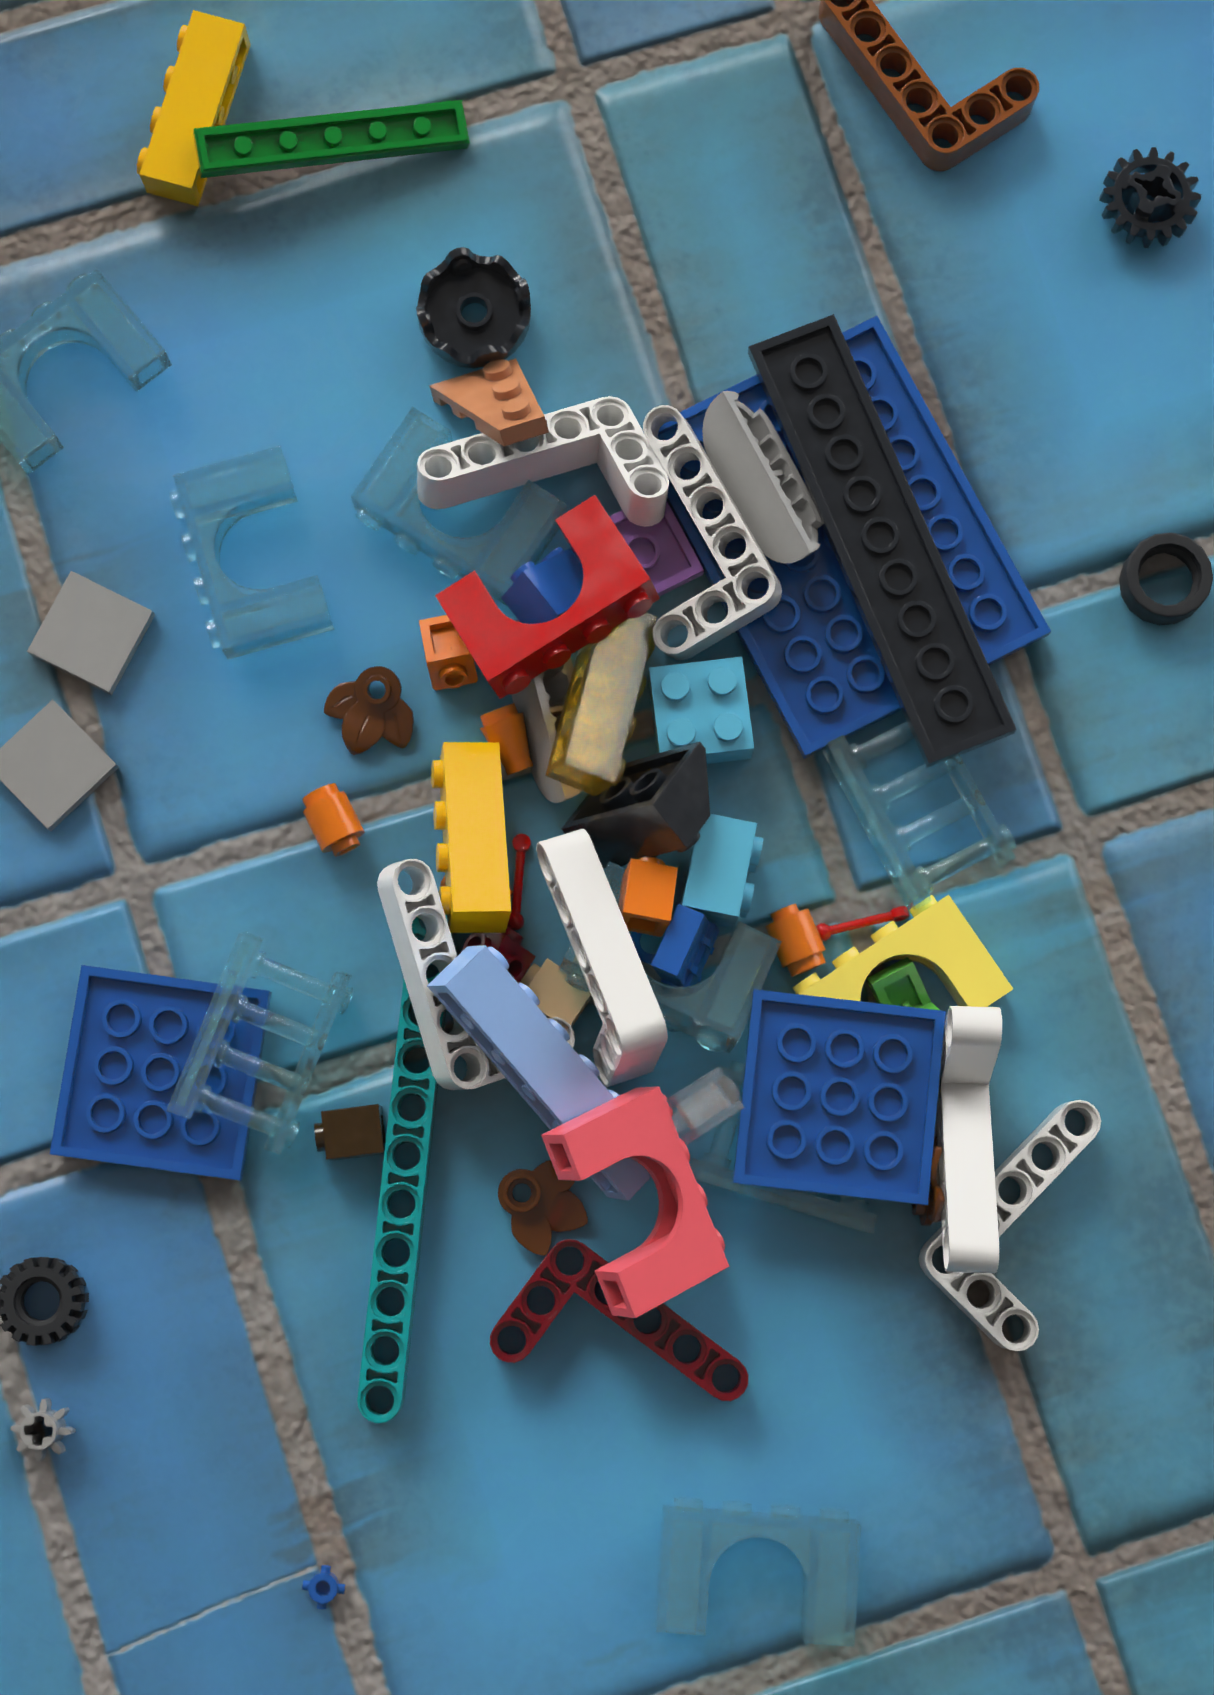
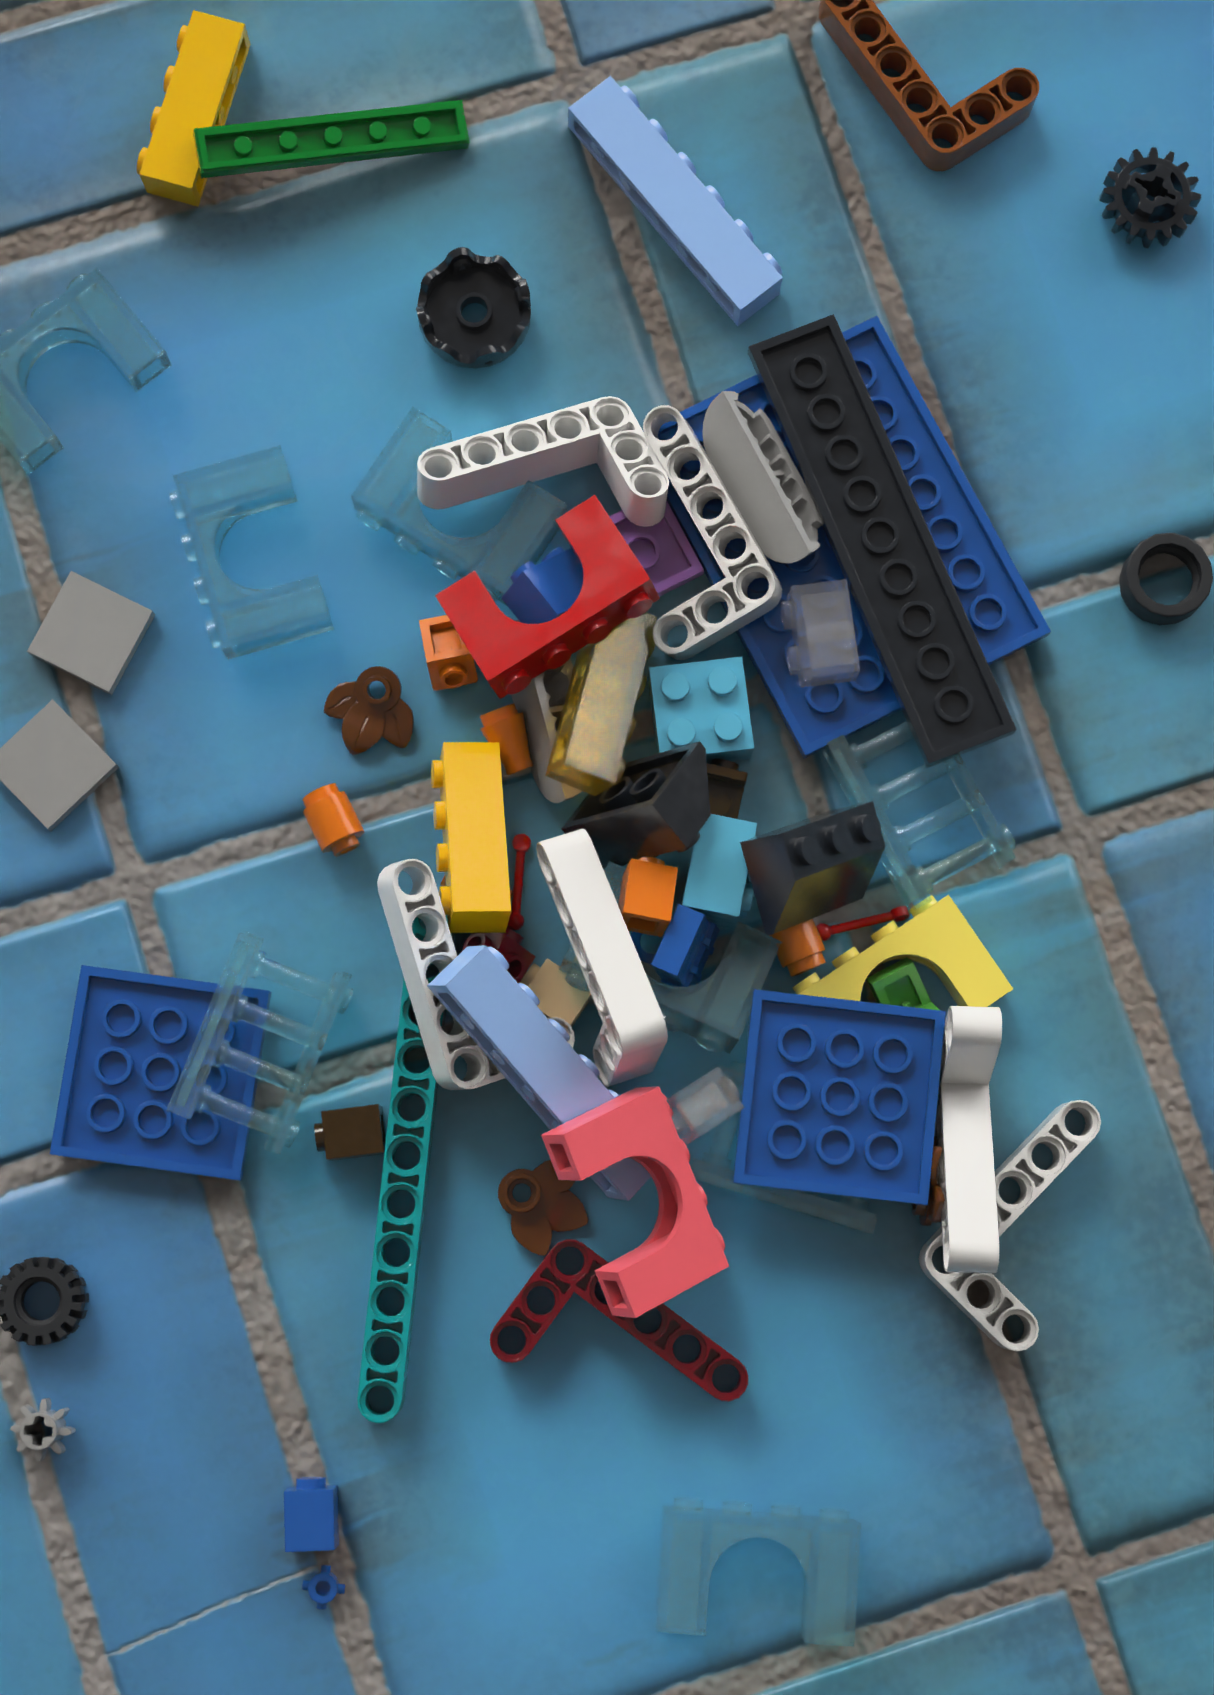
(311, 1516): none -> blue brick
(496, 401): nougat wing -> none
(675, 200): none -> light blue brick
(725, 787): none -> dark brown bracket
(813, 865): none -> black slope
(821, 633): none -> clear brick

